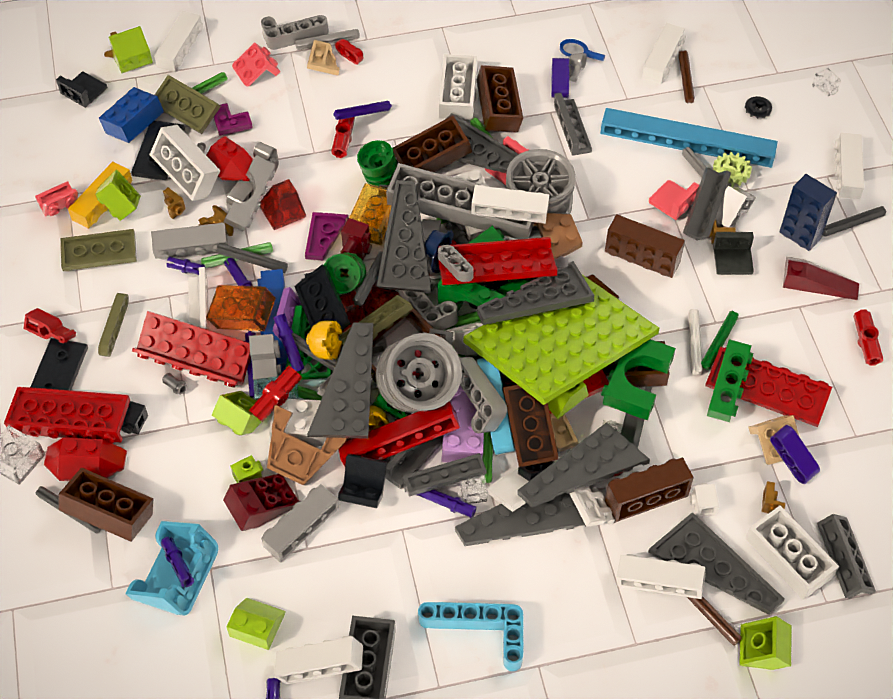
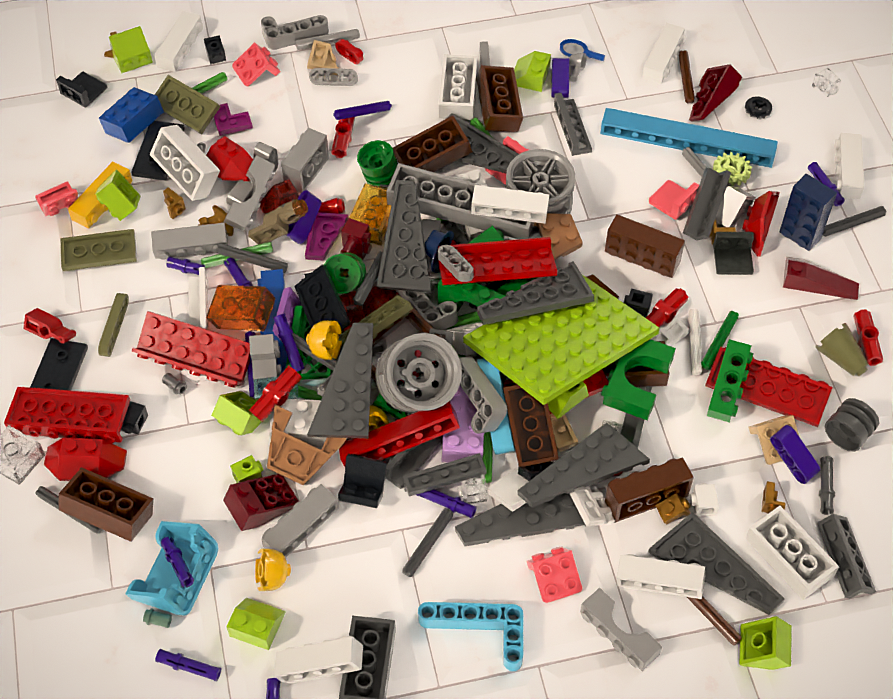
(157, 618): none -> sand green pin
(183, 663): none -> dark purple pin
(214, 49): none -> black brick
(271, 569): none -> yellow cylinder
(277, 221): none -> dark tan plate
(300, 229): none -> dark purple beam
(305, 159): none -> light grey brick
(328, 71): none -> light grey beam
(333, 206): none -> red cone
(427, 542): none -> dark grey axle
(484, 53): none -> light grey beam
(532, 70): none -> lime slope
(555, 574): none -> coral bracket
(638, 648): none -> light grey arch
(639, 301): none -> black brick
(666, 309): none -> red piece
(672, 332): none -> white slope
(673, 508): none -> pearl gold bracket
(715, 86): none -> dark red wedge
(760, 218): none -> red wedge
(819, 175): none -> dark purple pin
(826, 492): none -> dark grey pin
(844, 350): none -> olive cone
(852, 424): none -> dark grey wheel

